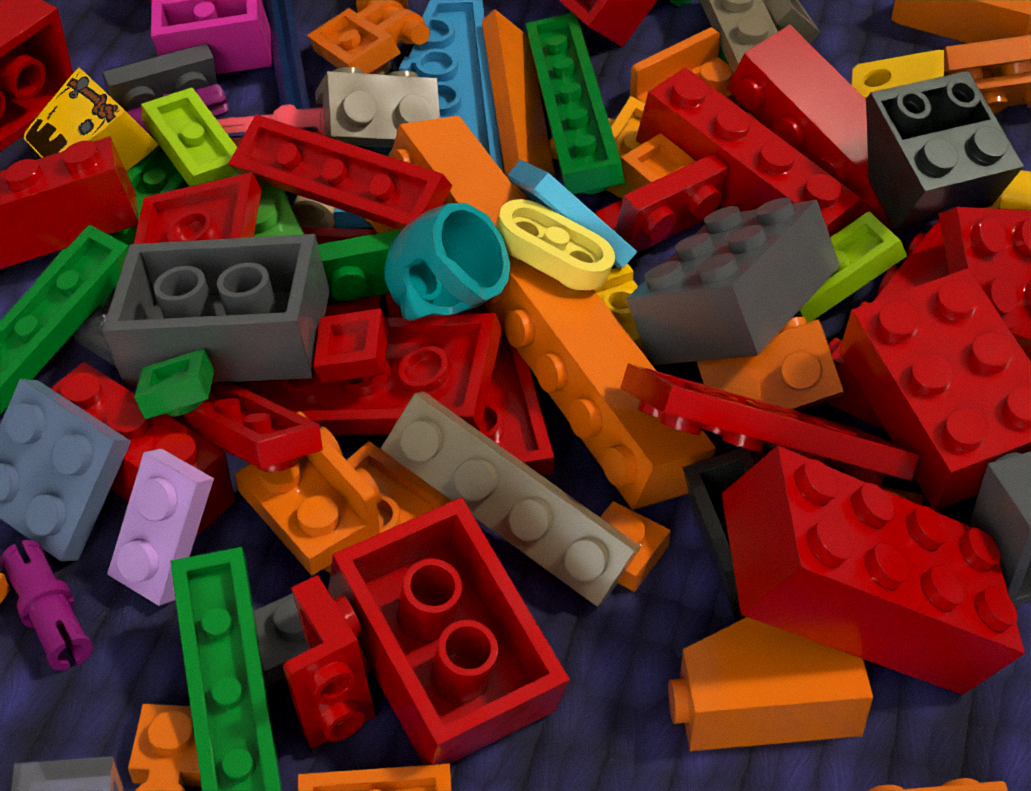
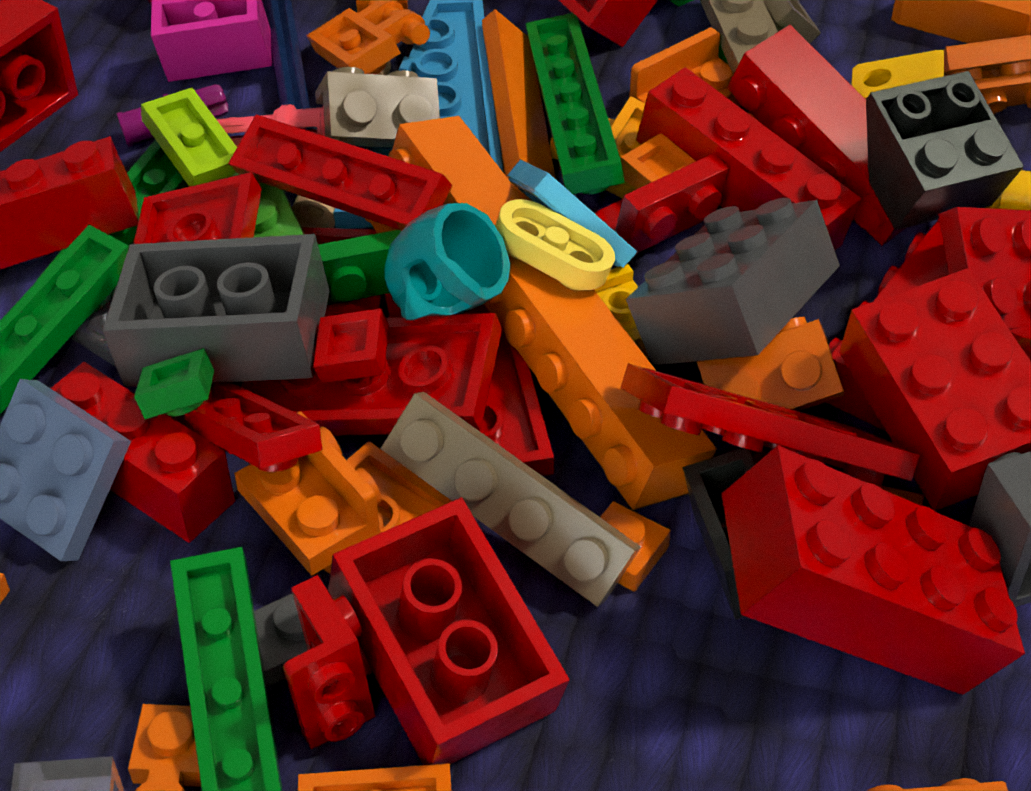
(46, 605): magenta pin -> none
(87, 113): yellow torso -> none
(159, 524): lavender plate -> none
(160, 75): dark grey plate -> none
(767, 689): orange slope -> none
(864, 252): lime plate -> none

